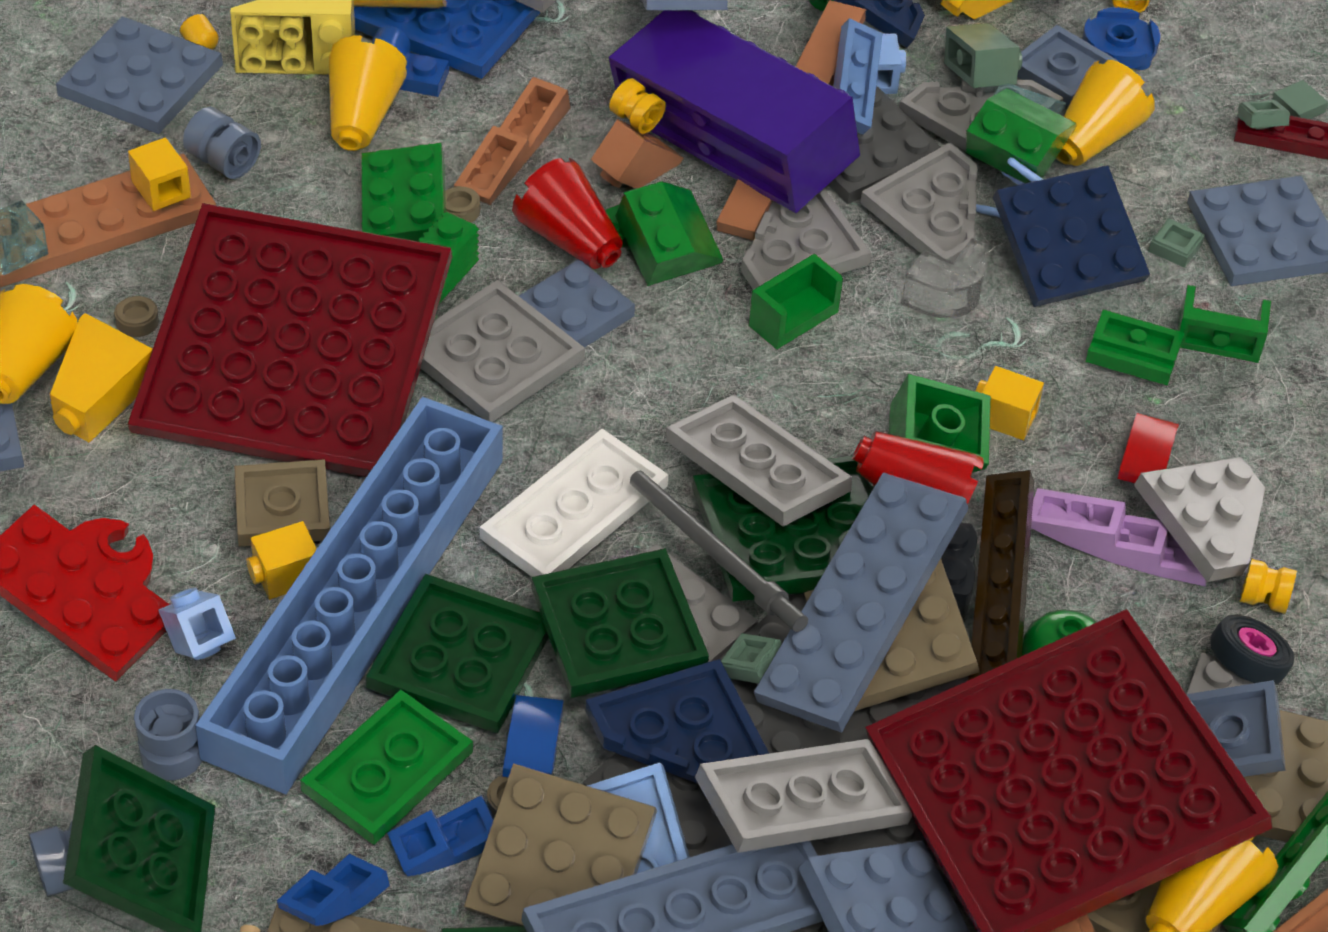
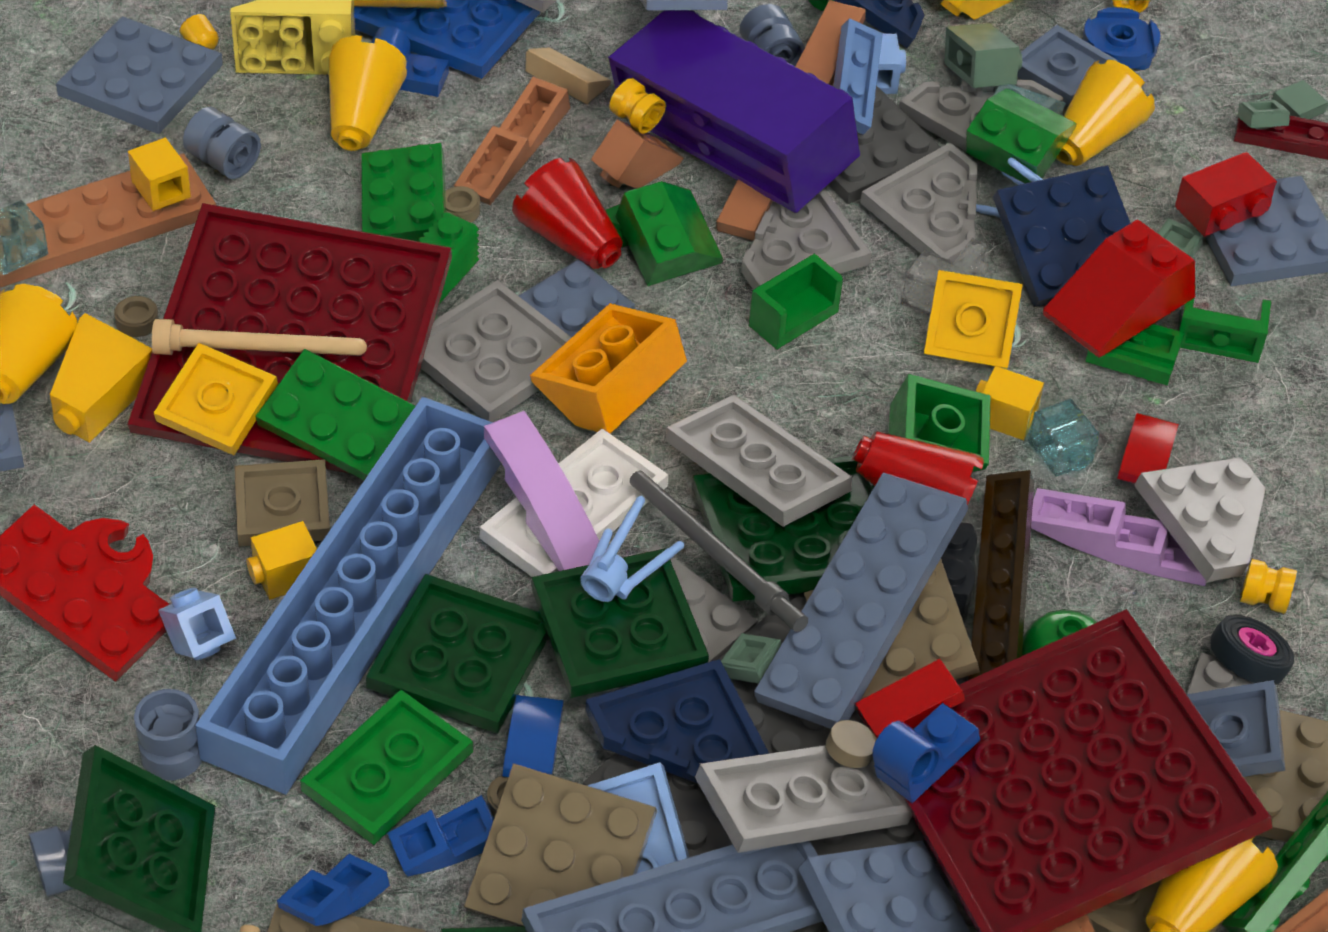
(172, 337): none -> tan piece
(215, 398): none -> yellow plate
(334, 414): none -> green plate
(543, 491): none -> lavender slope
(566, 73): none -> tan slope
(607, 570): none -> light blue plant
(611, 366): none -> light orange slope
(772, 32): none -> sand blue wheel
(851, 744): none -> dark tan tile
(910, 698): none -> red tile
(918, 757): none -> blue plate
(973, 319): none -> yellow plate
(1063, 437): none -> clear light blue brick
(1123, 289): none -> red slope
(1225, 194): none -> red brick

